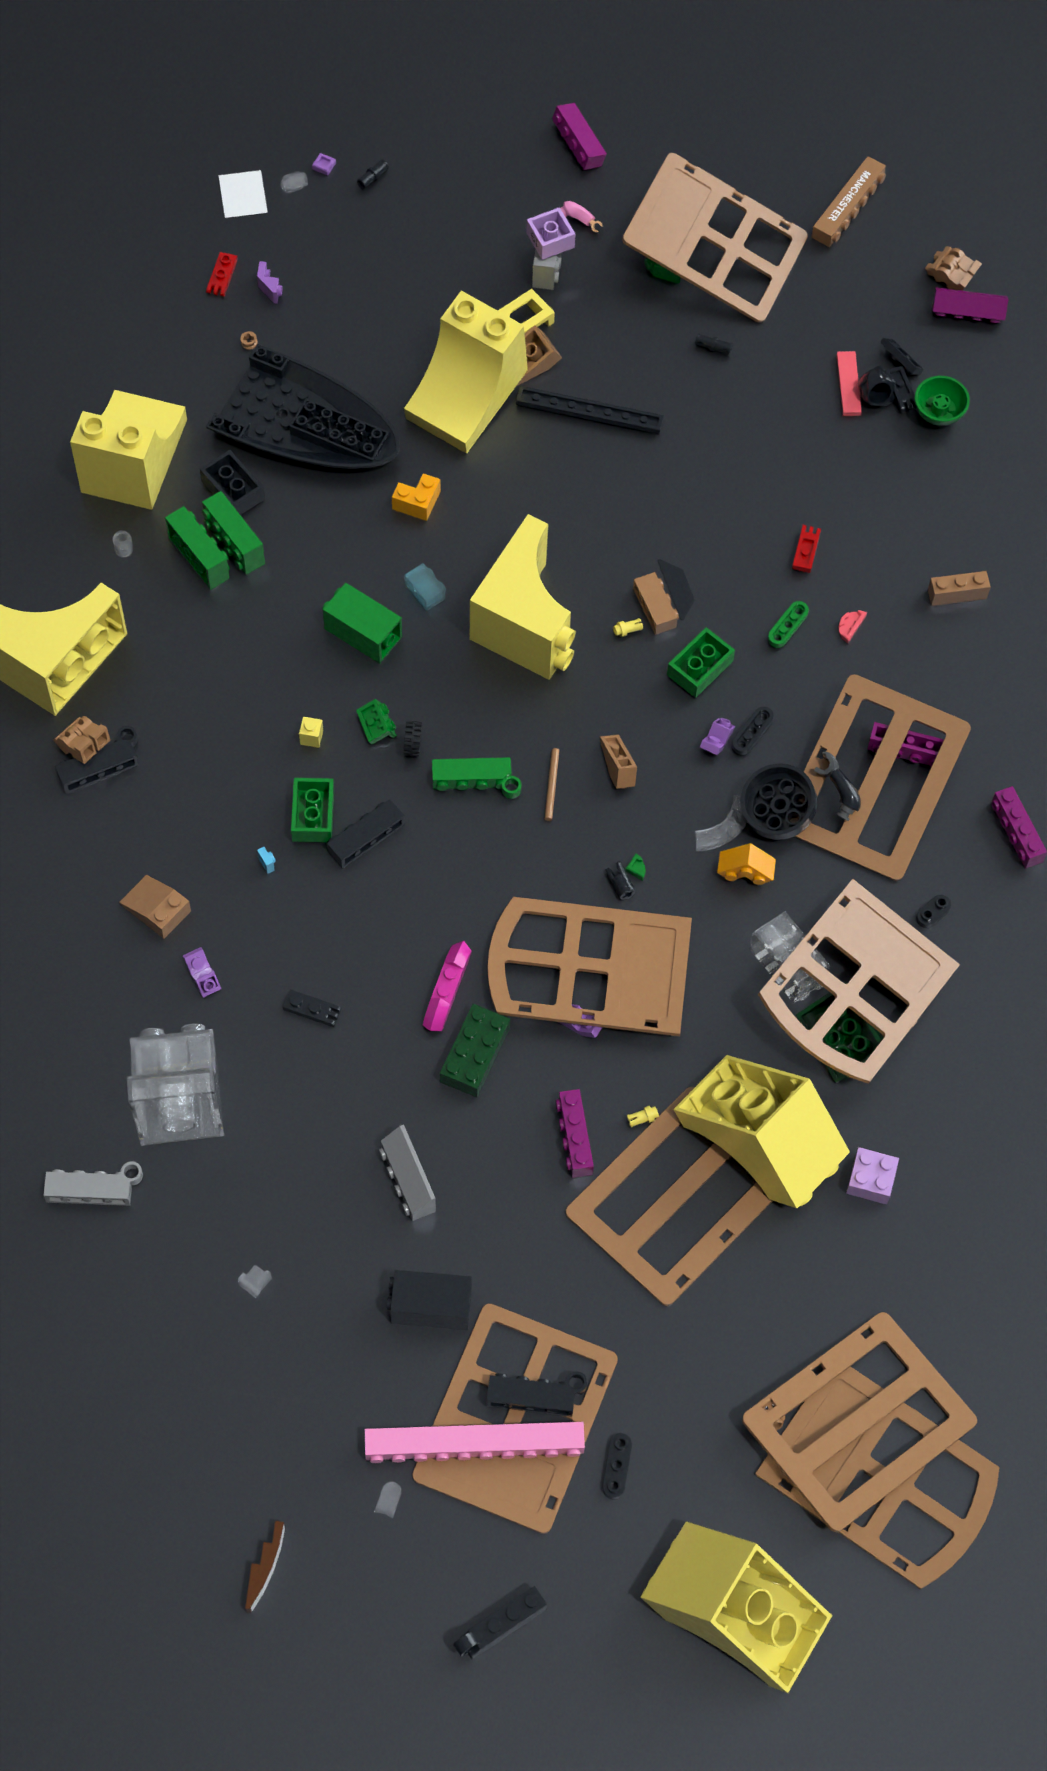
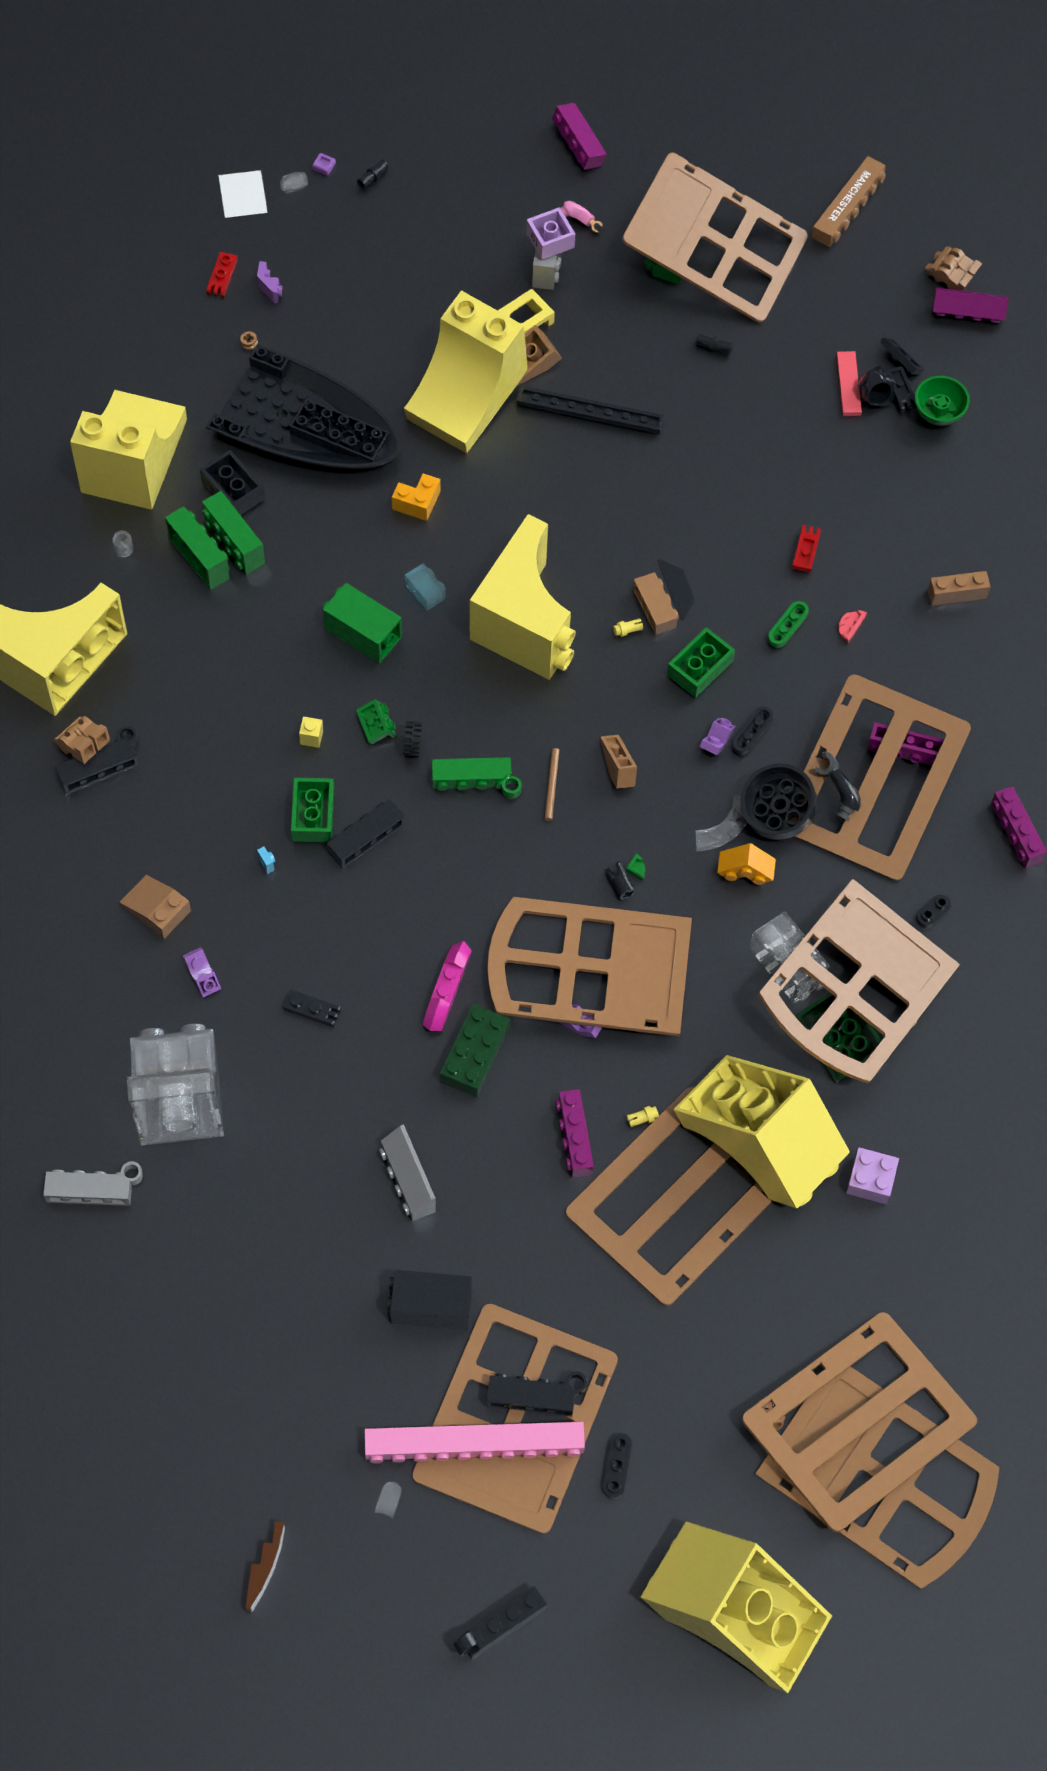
(254, 1280): clear panel -> none

